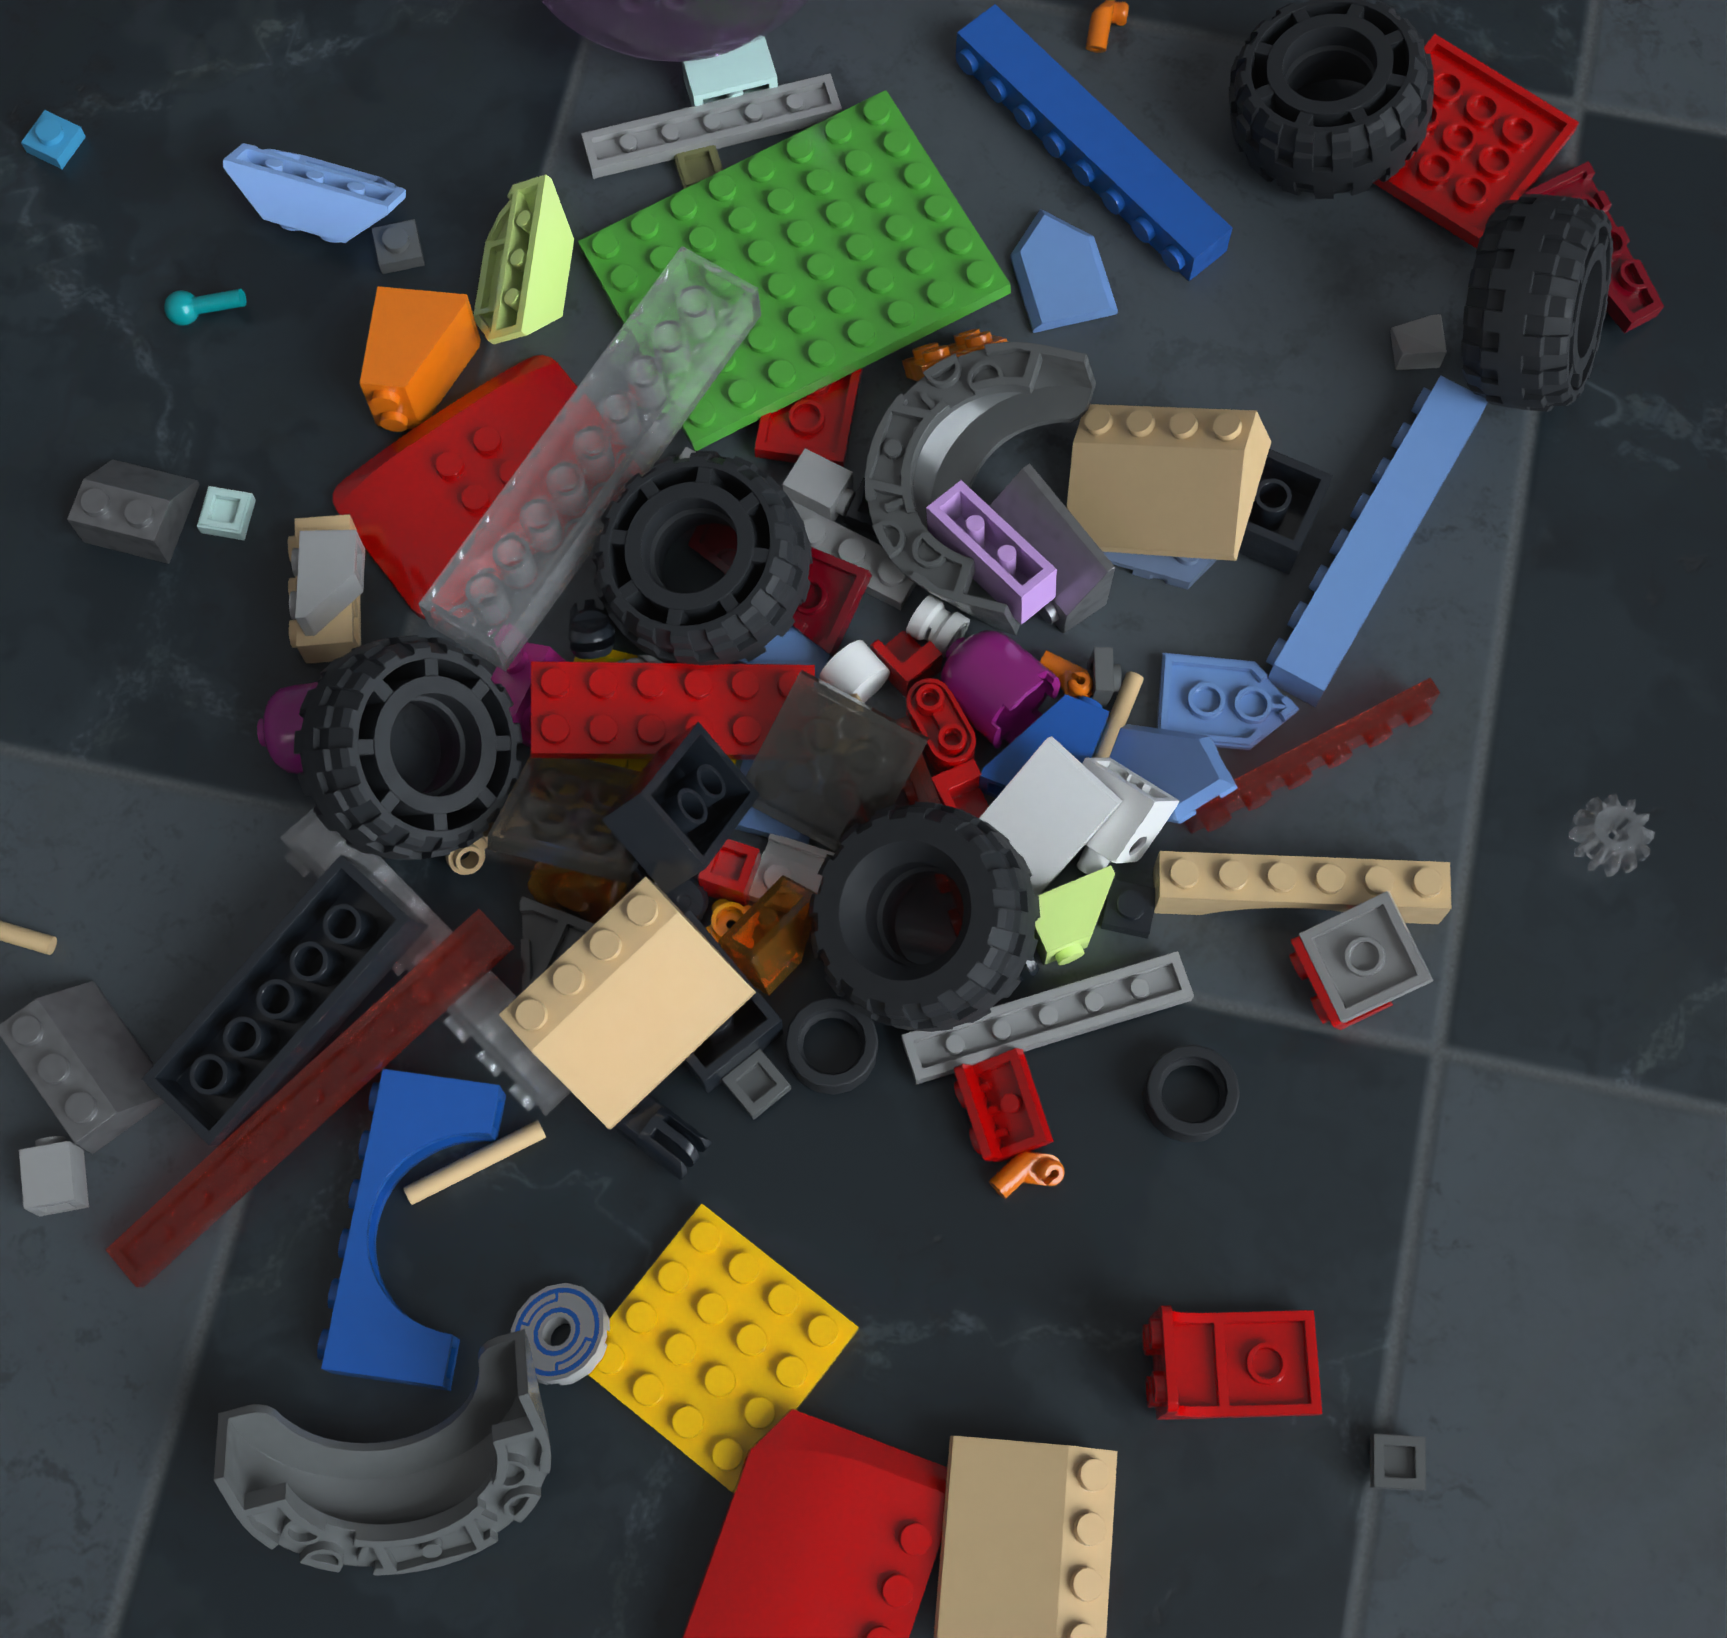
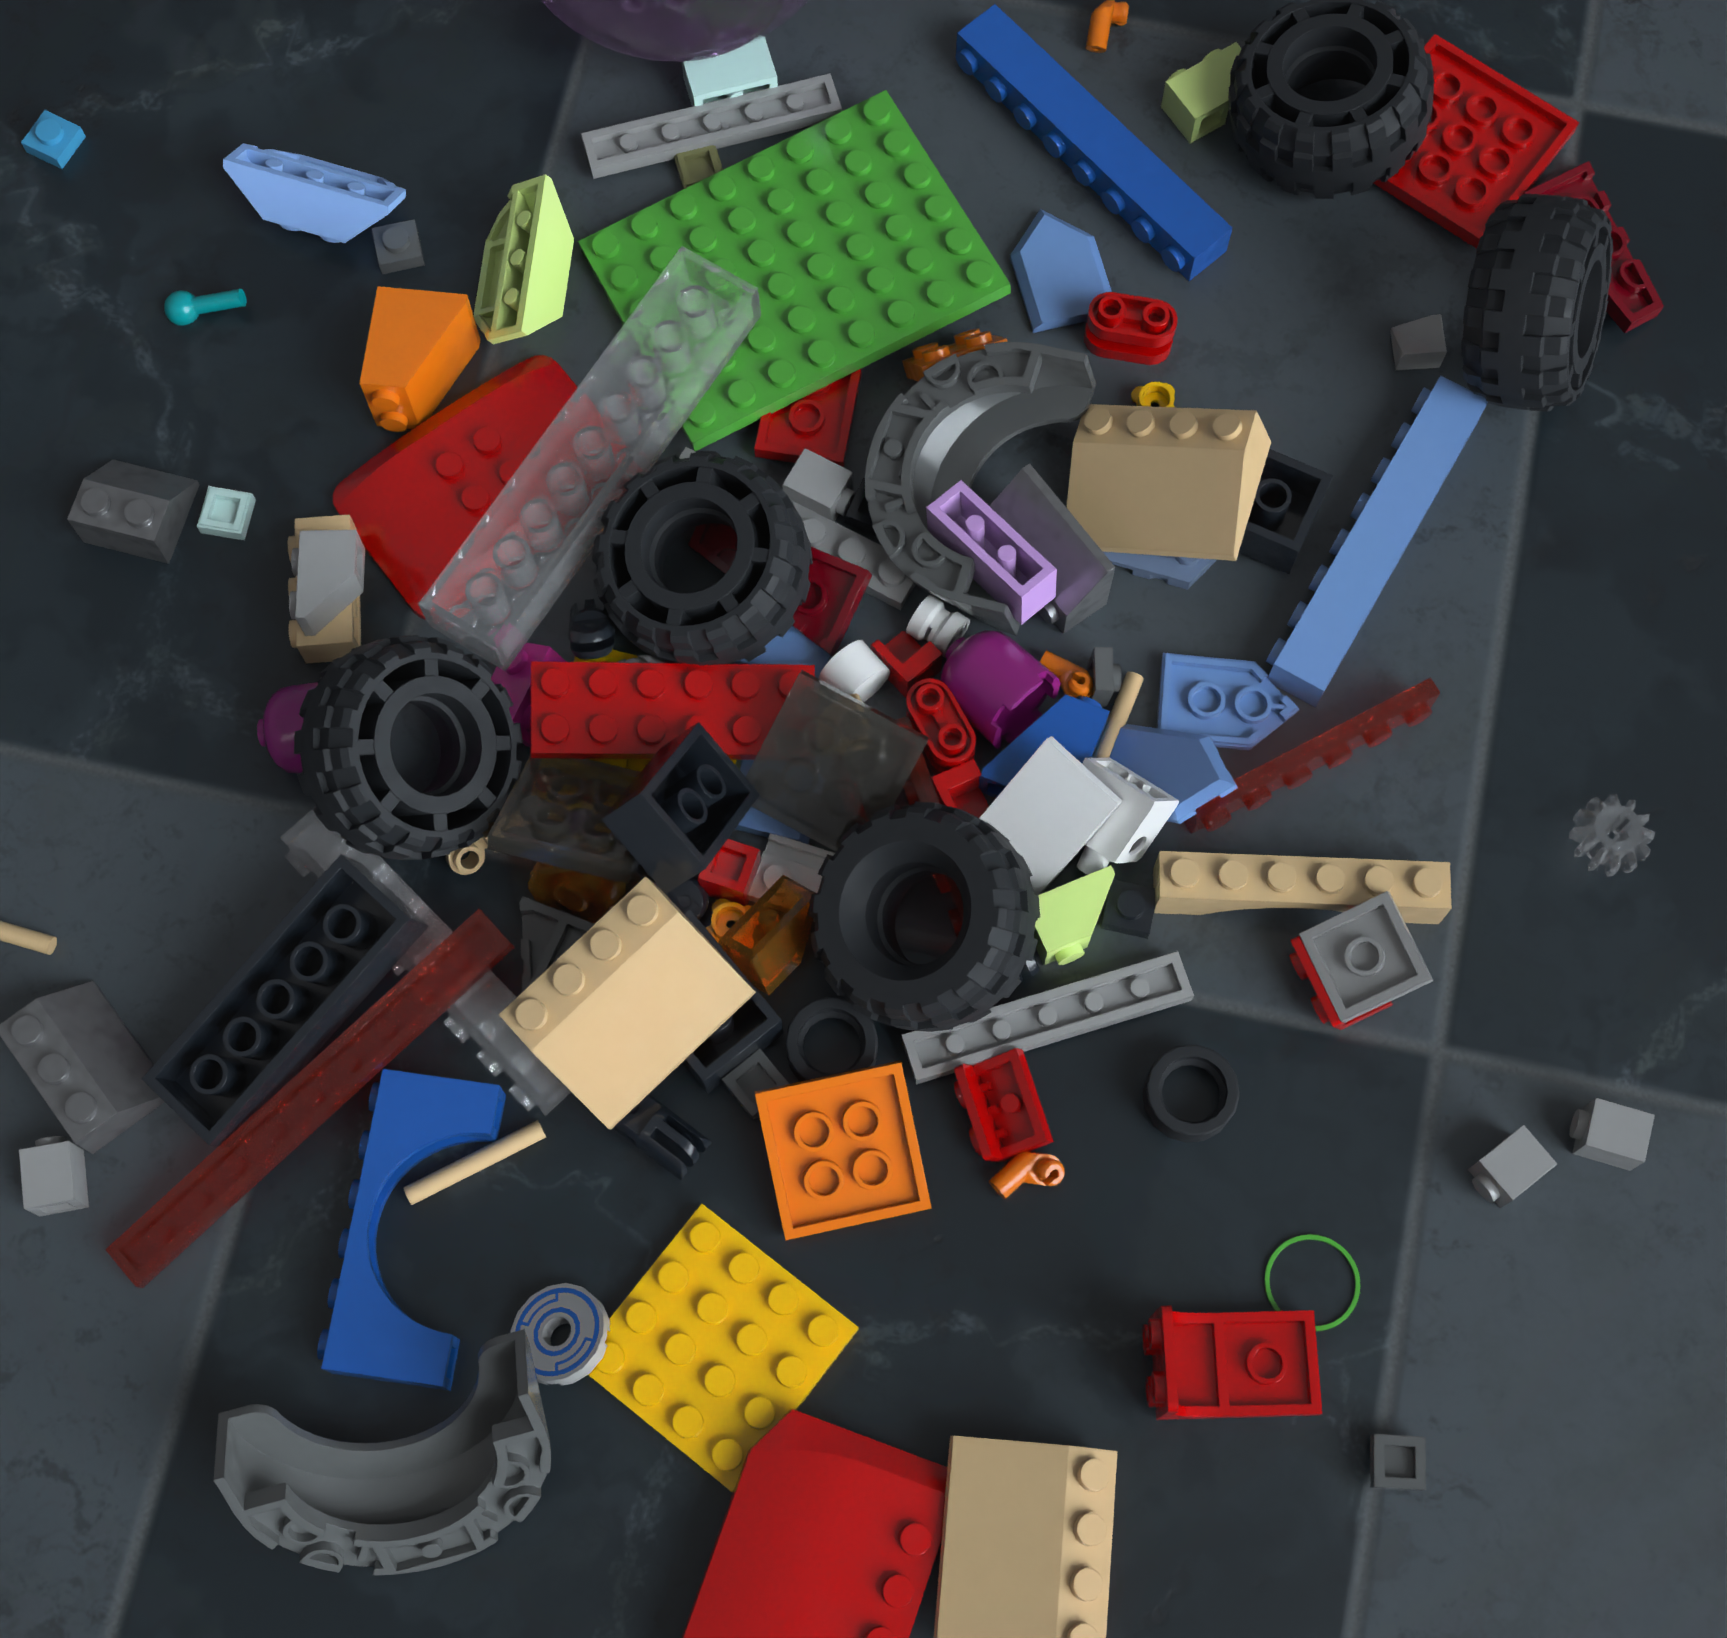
(843, 1150): none -> orange plate
(1130, 328): none -> red brick
(1154, 392): none -> yellow plate
(1199, 96): none -> yellowish green slope
(1326, 1240): none -> bright green piece
(1511, 1167): none -> light grey brick
(1611, 1133): none -> light grey brick

